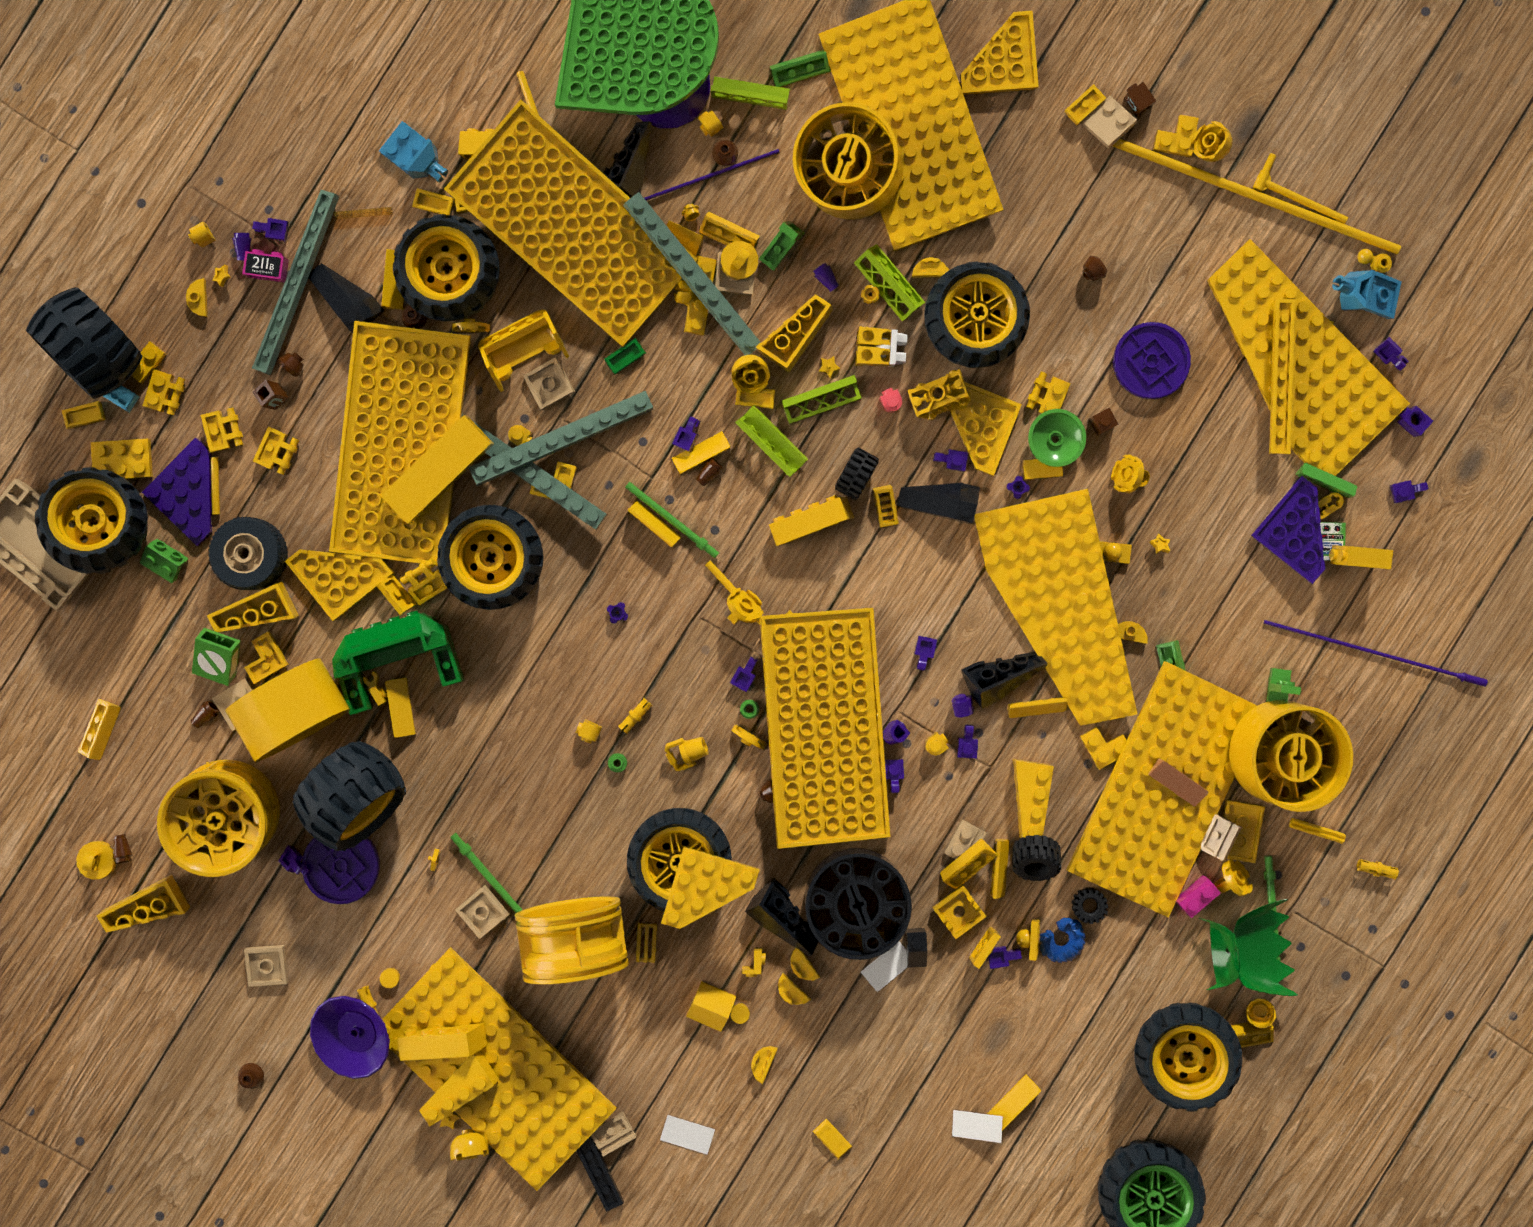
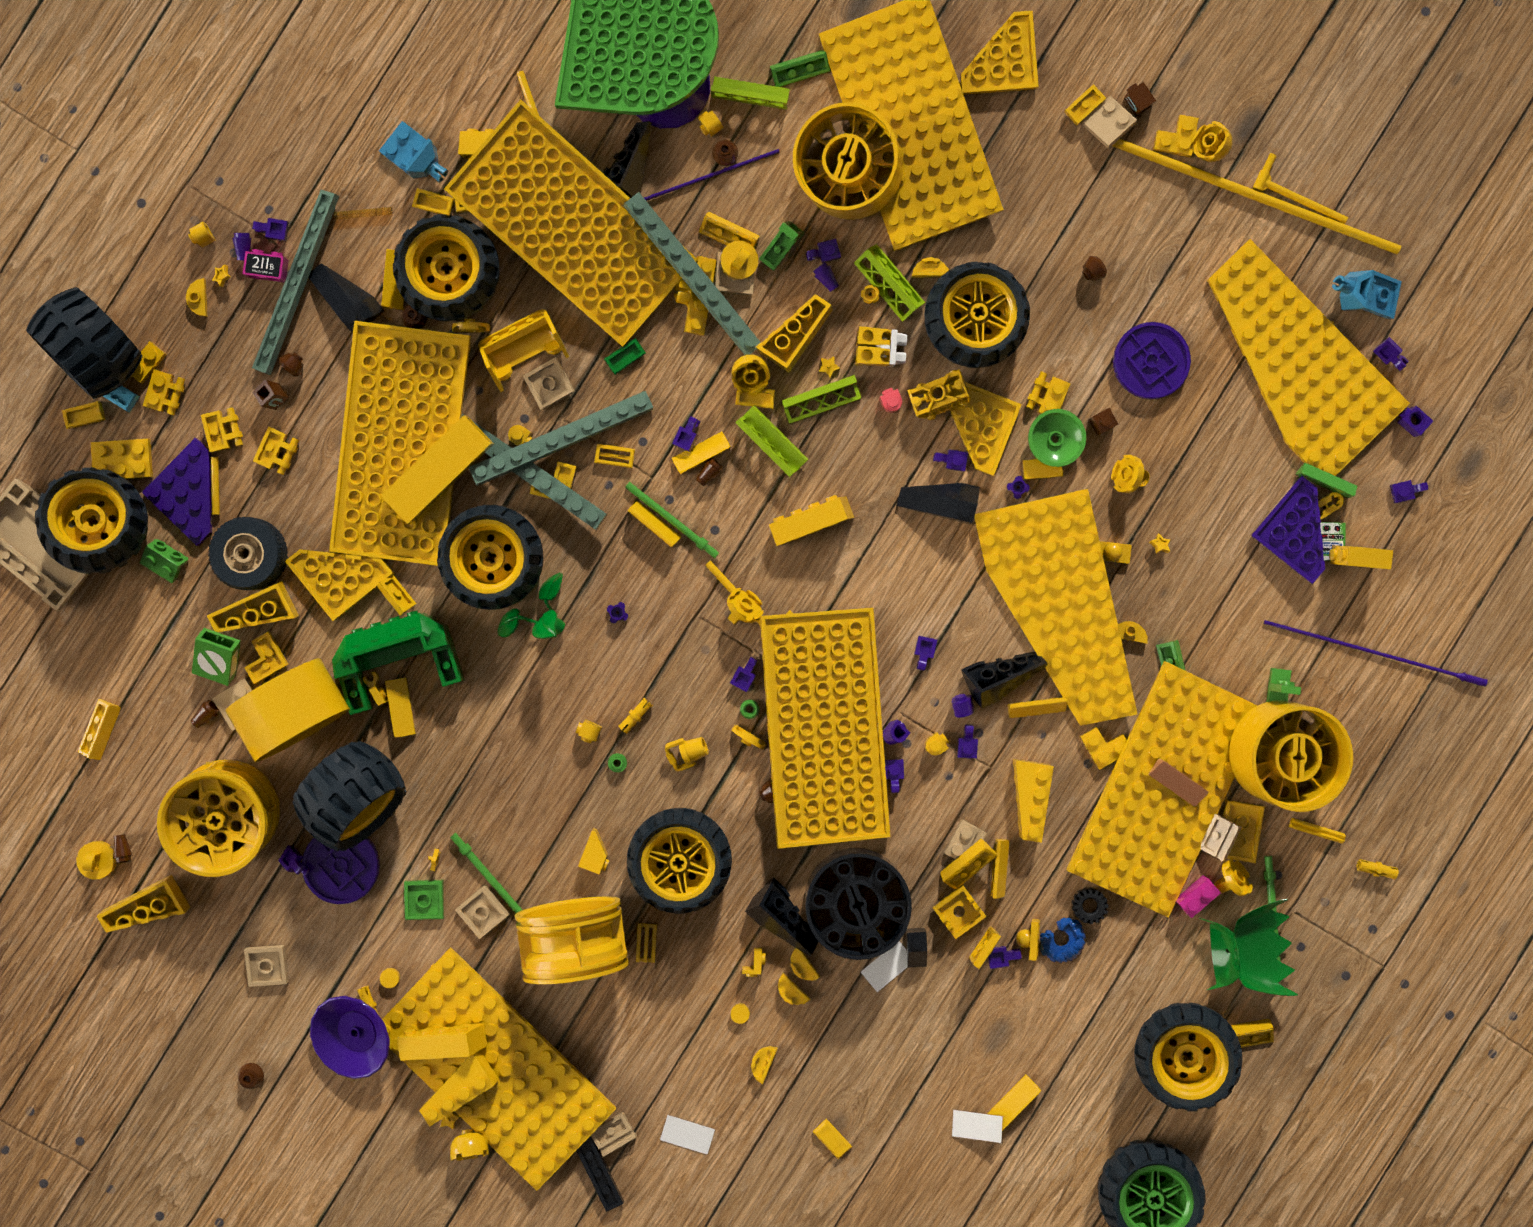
(424, 899): none -> bright green tile
(428, 586): yellow plate -> none
(549, 624): none -> green plant
(594, 854): none -> yellow slope
(615, 448): none -> yellow tile
(688, 238): yellow slope -> none
(691, 212): yellow plate -> none
(705, 884): yellow plate -> none
(711, 1006): yellow slope -> none
(826, 251): none -> dark purple plate
(856, 473): black tyre -> none
(883, 489): yellow slope -> none
(1036, 858): black tyre -> none
(1261, 1013): yellow hair -> none
(1282, 376): yellow plate -> none
(1366, 256): yellow plate -> none

